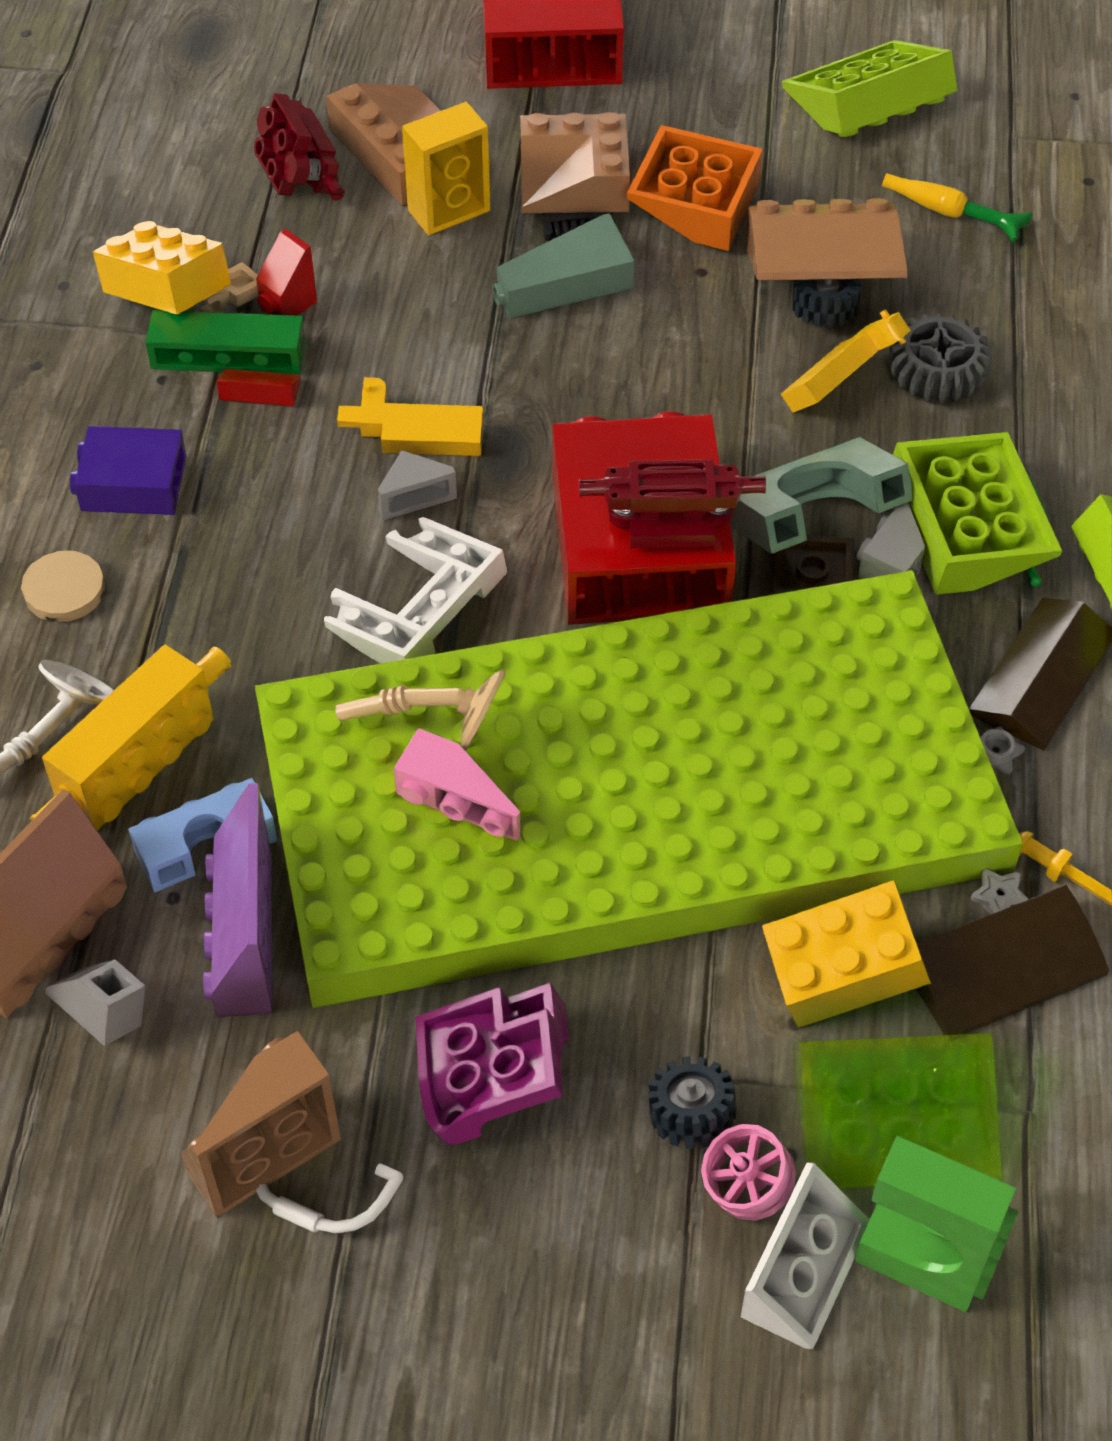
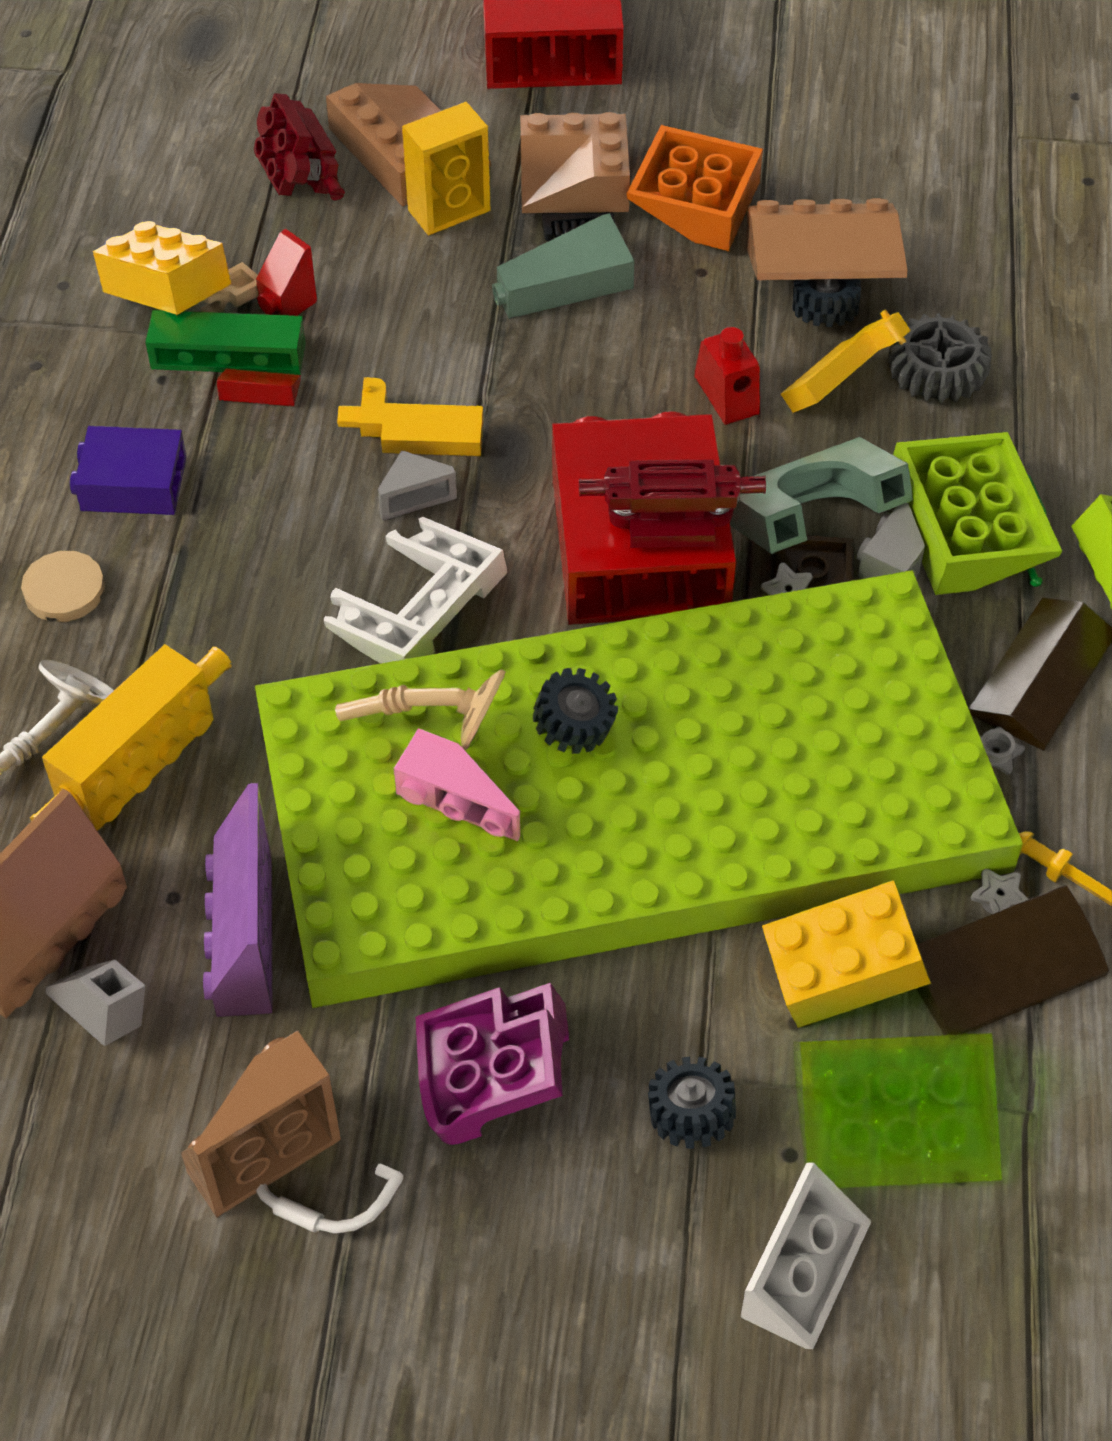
(166, 840): light blue arch -> none
(575, 710): none -> black wheel
(728, 364): none -> red torso
(748, 1172): bright pink wheel -> none
(786, 577): none -> light grey plate
(874, 85): lime slope -> none
(936, 1224): bright green arch -> none
(954, 203): yellow piece -> none

